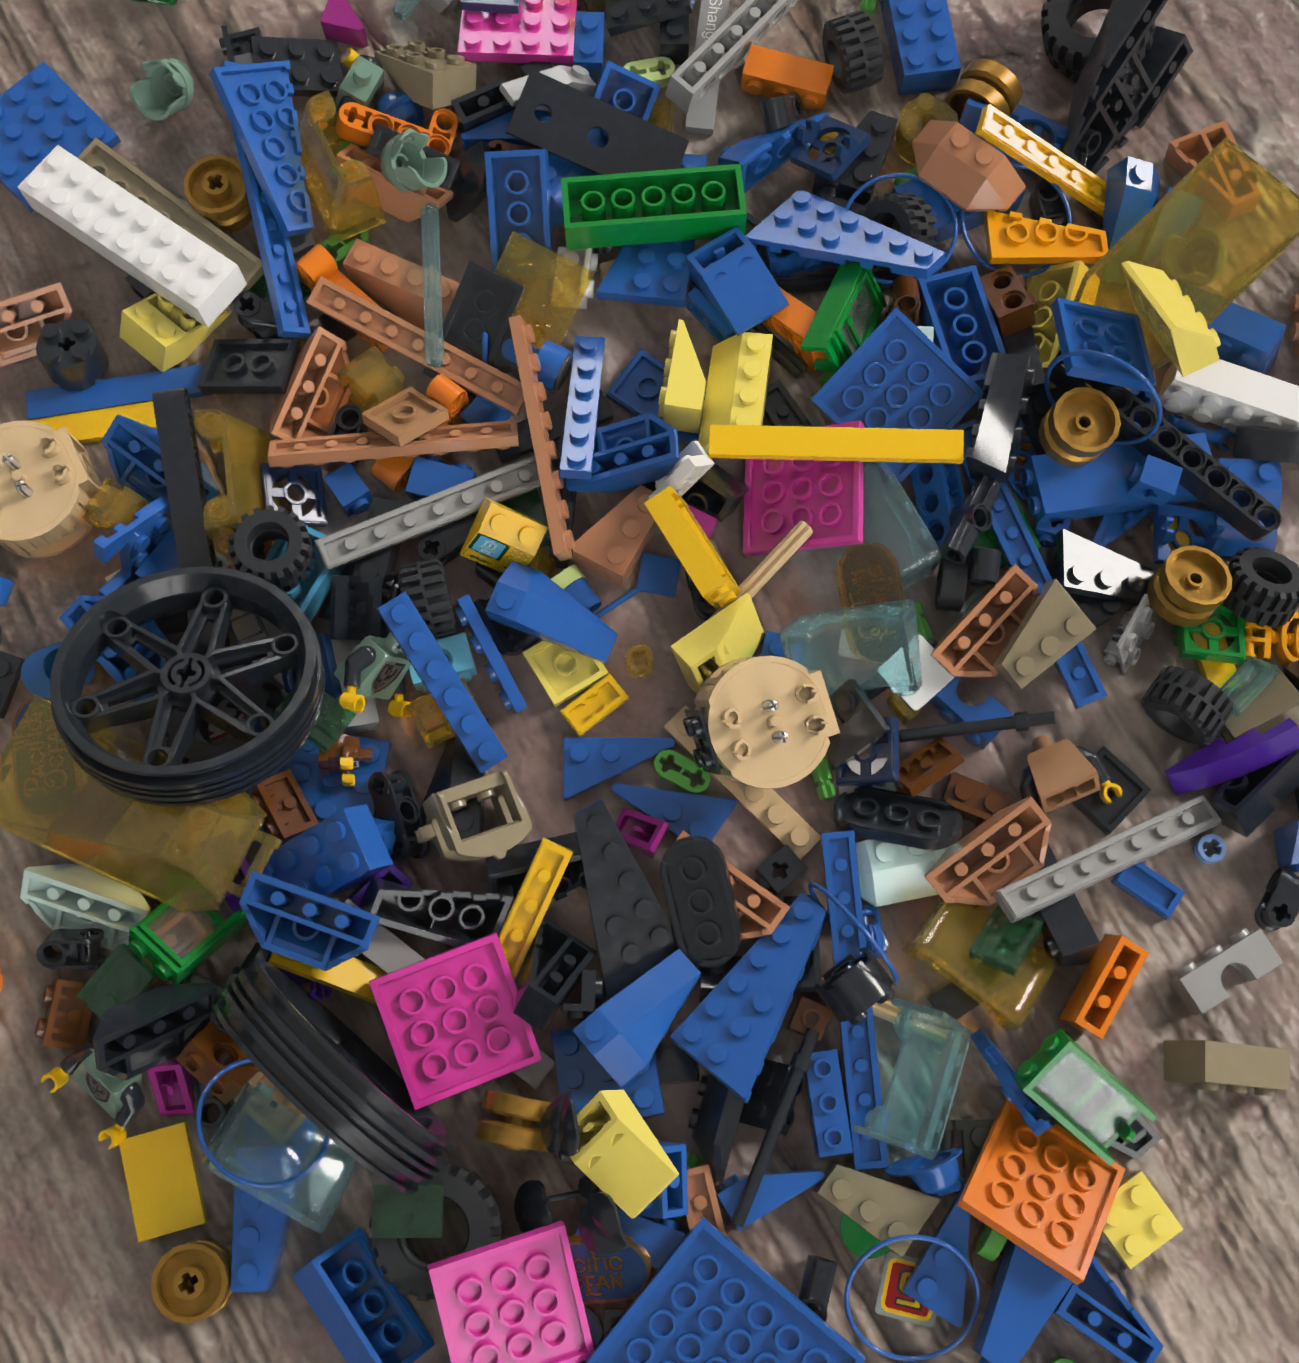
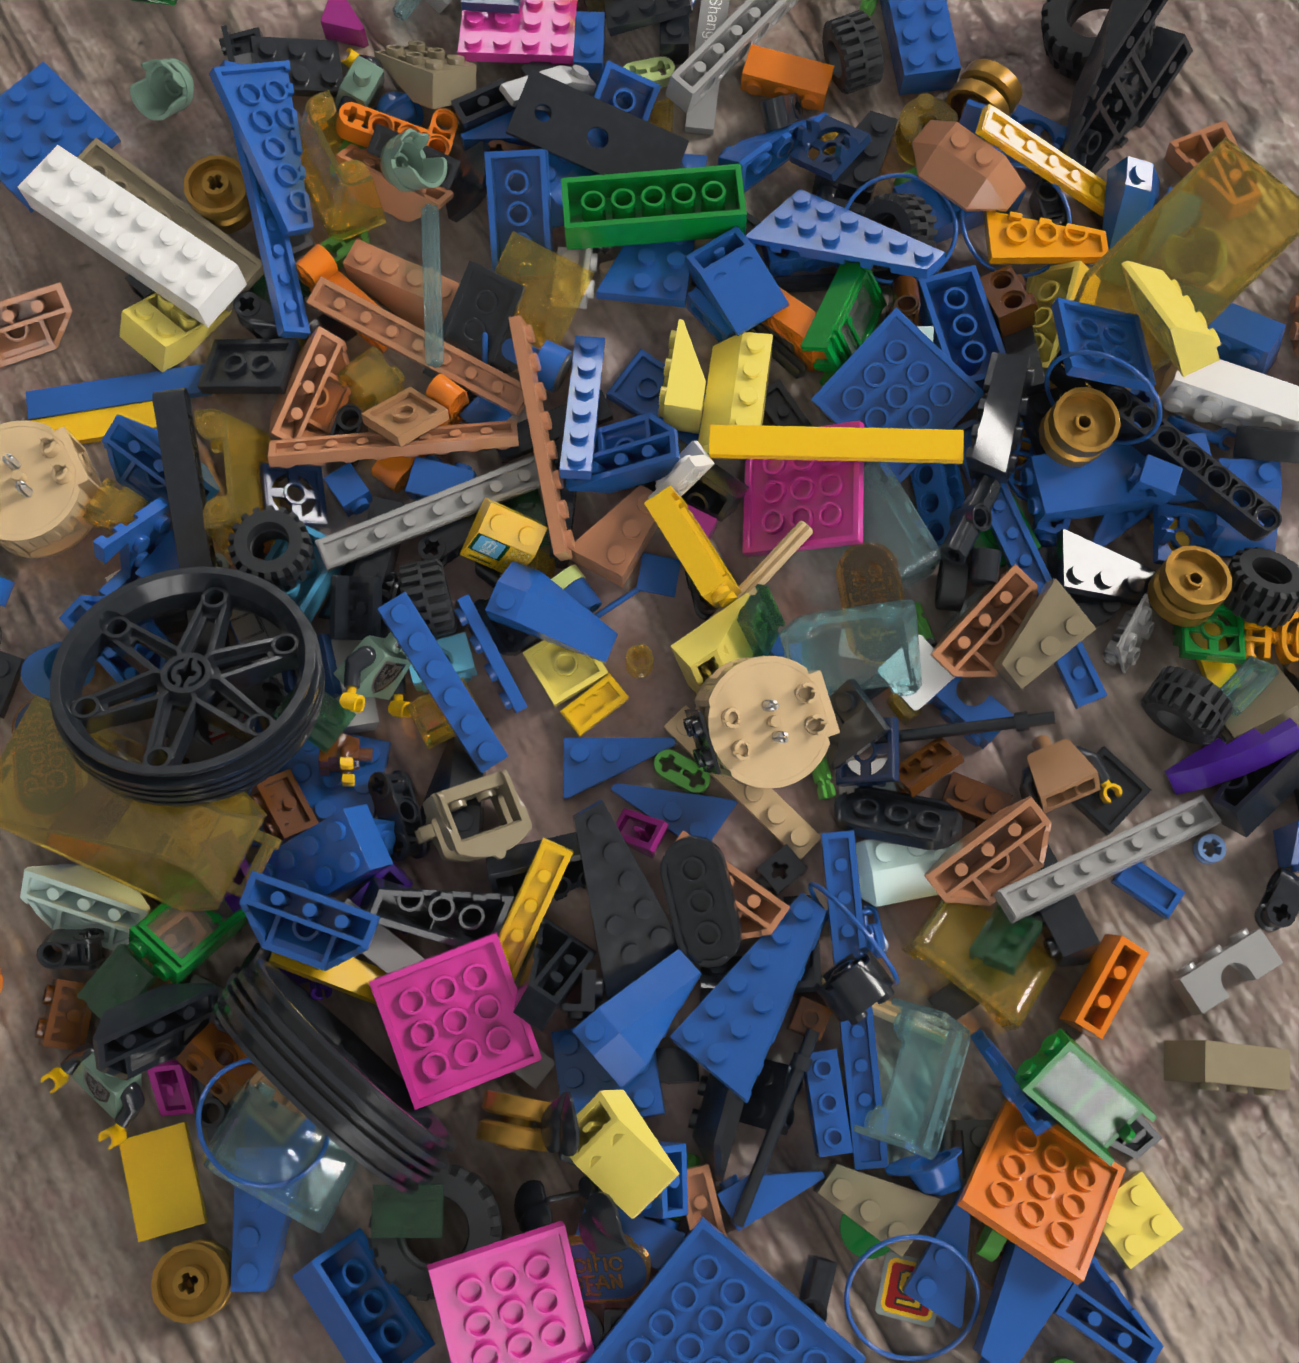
(71, 354): black brick -> none
(761, 621): none -> clear green plate

